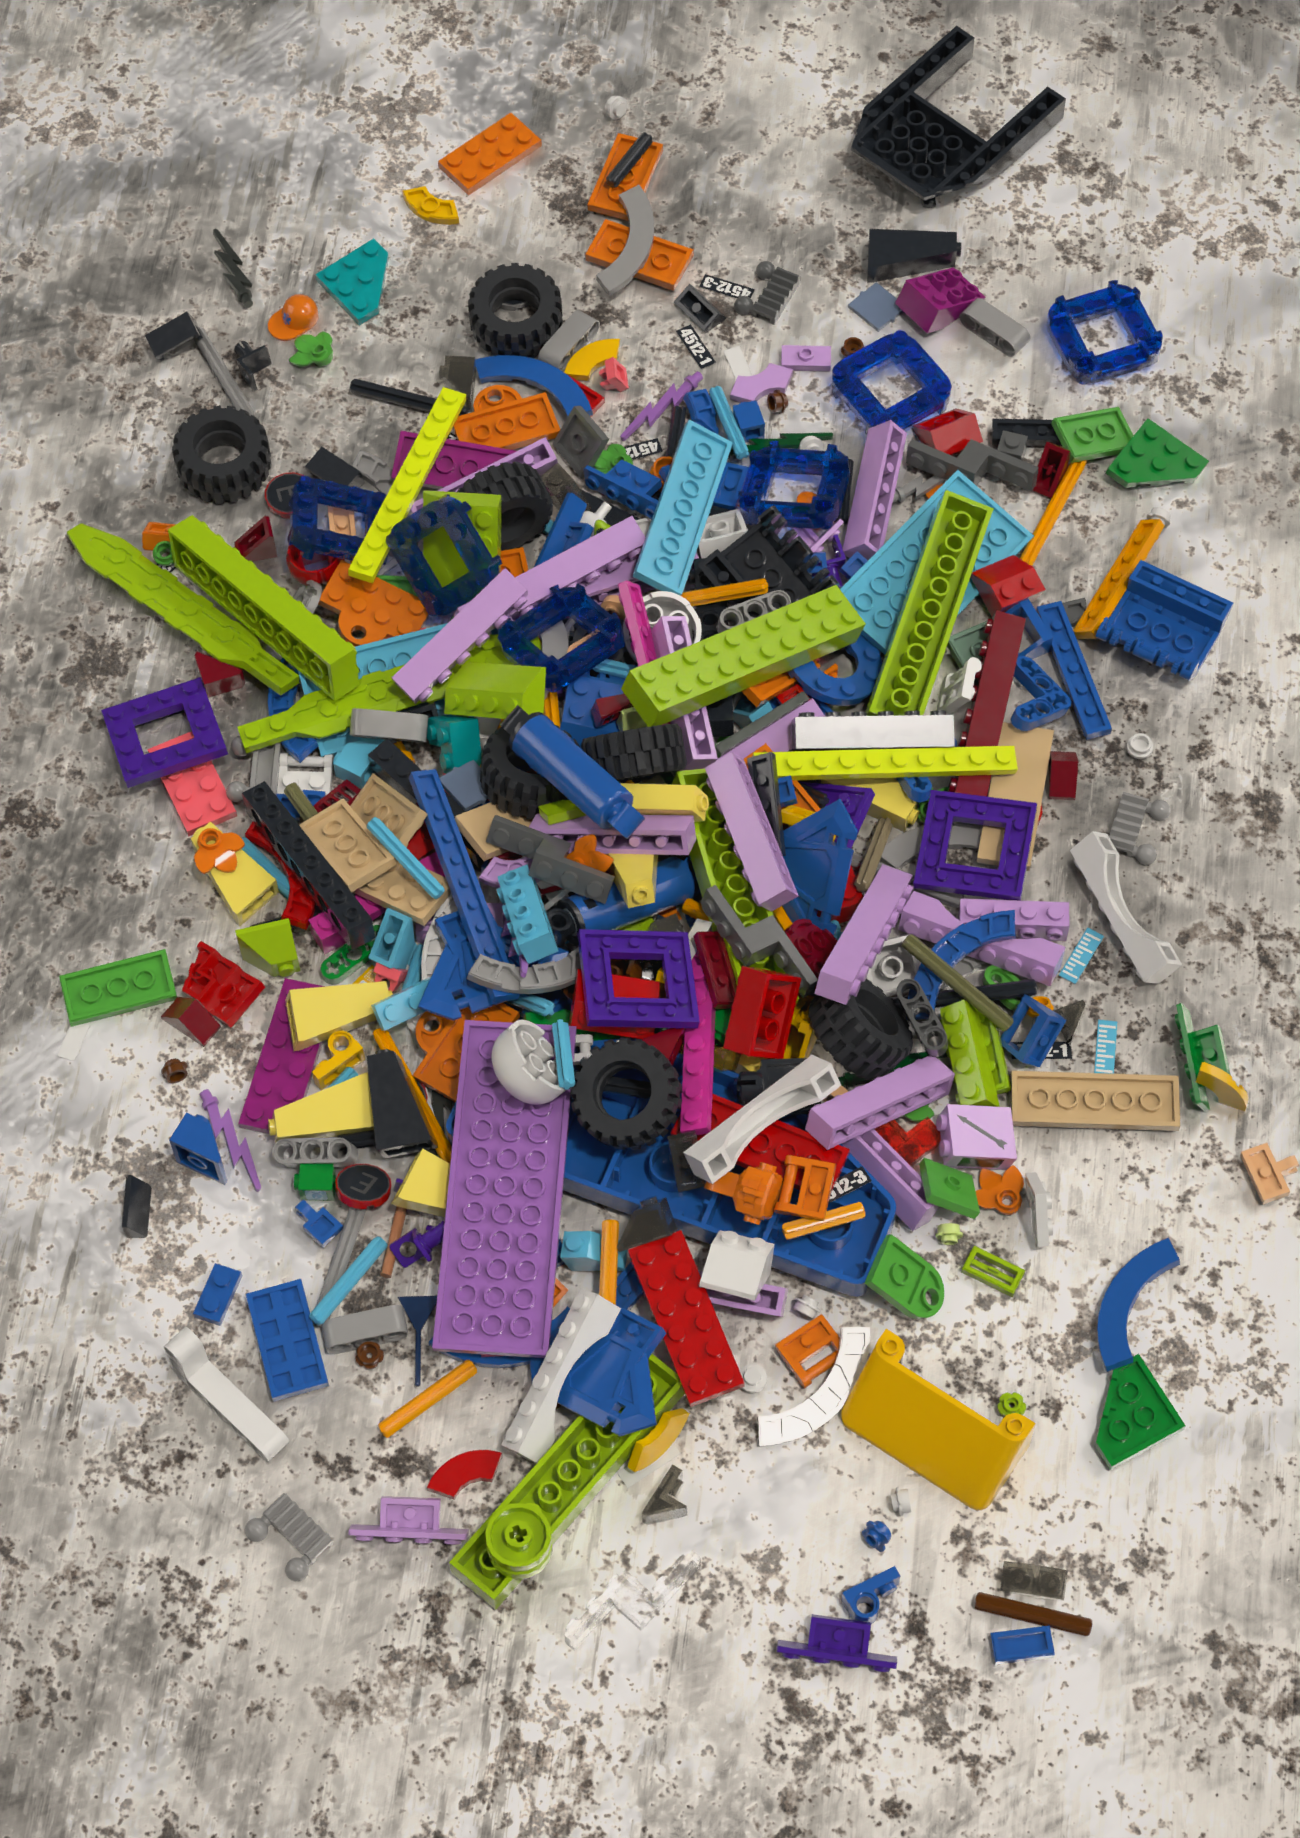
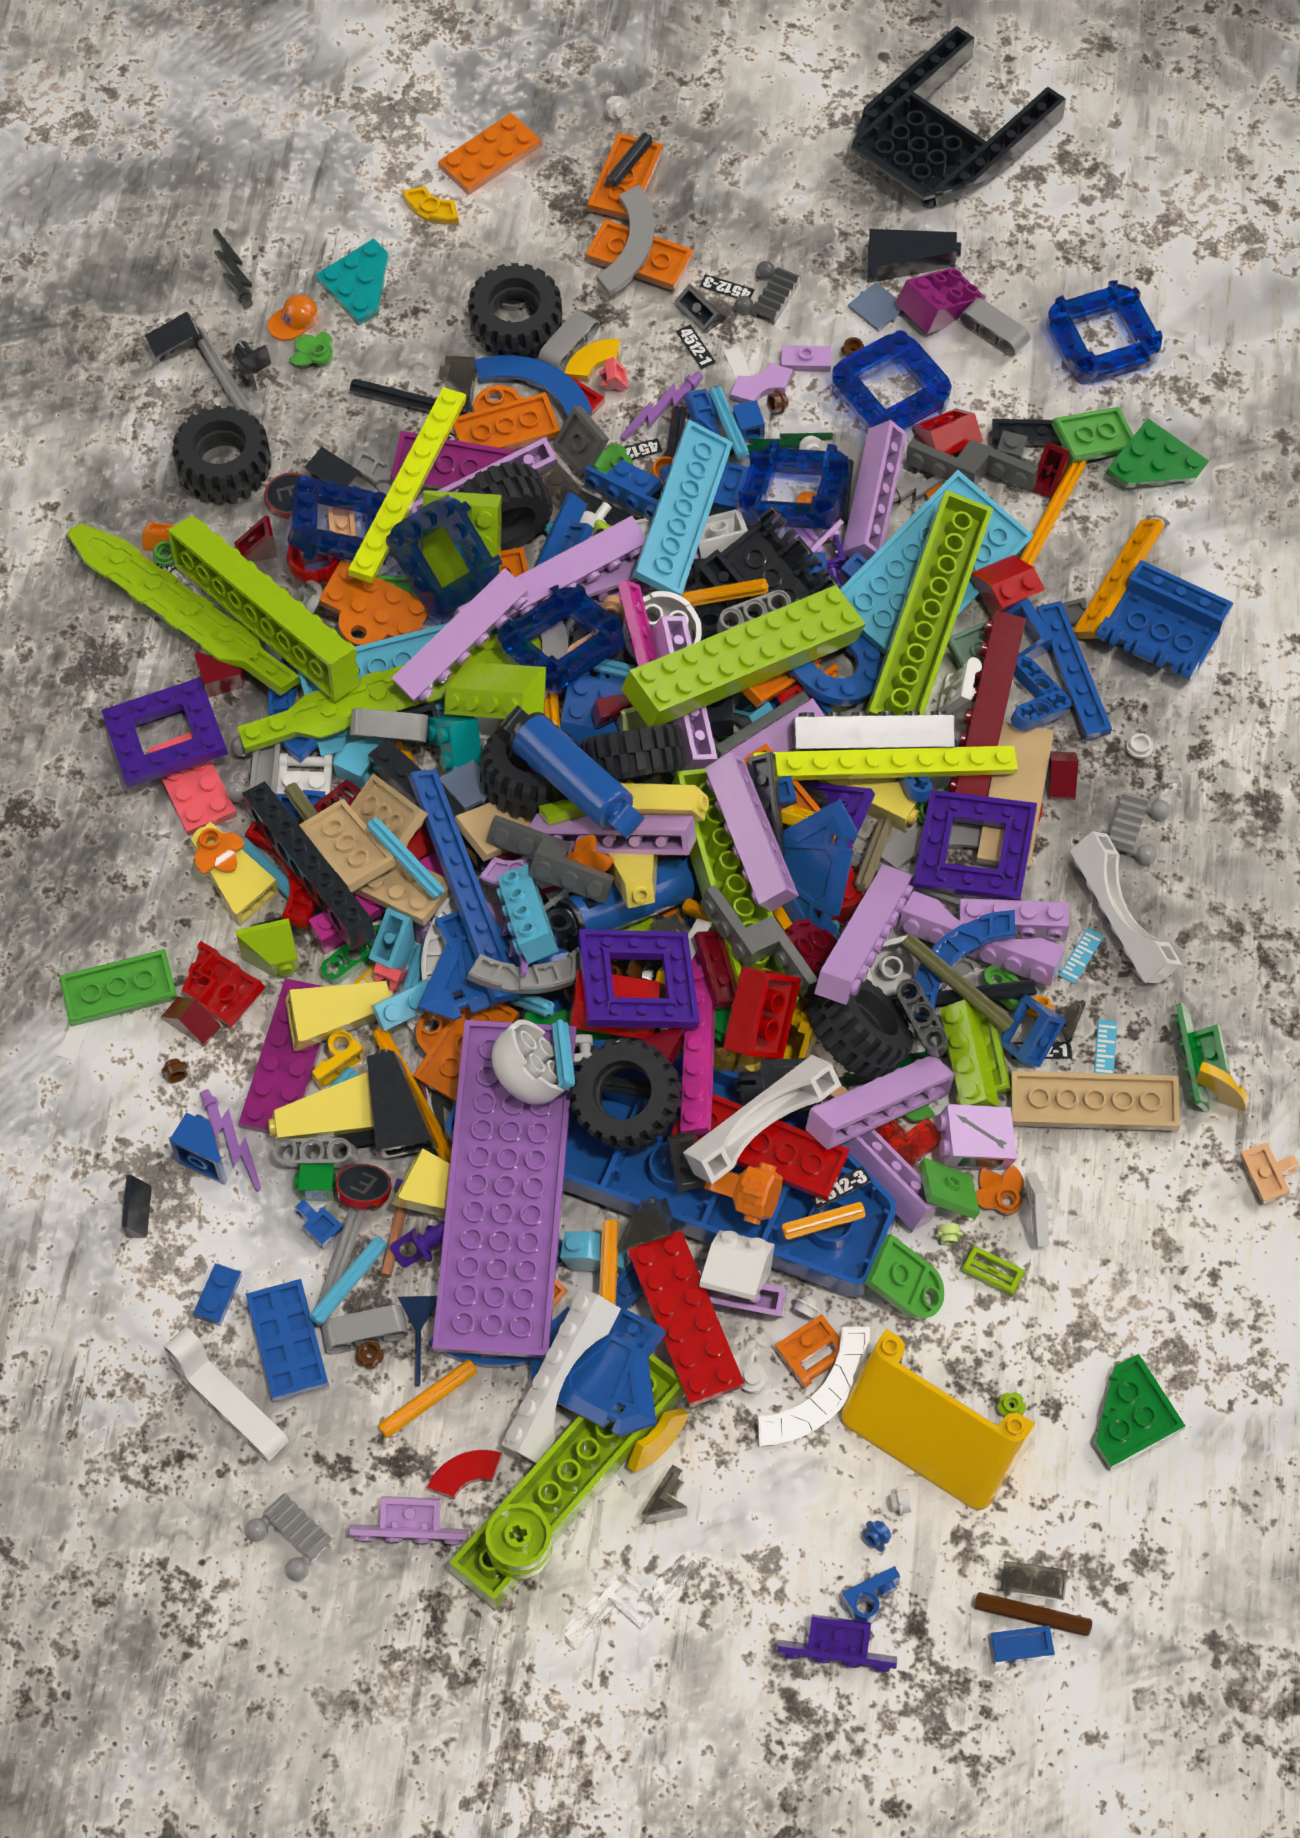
(814, 1189): orange plate -> none
(1122, 1296): blue tile -> none

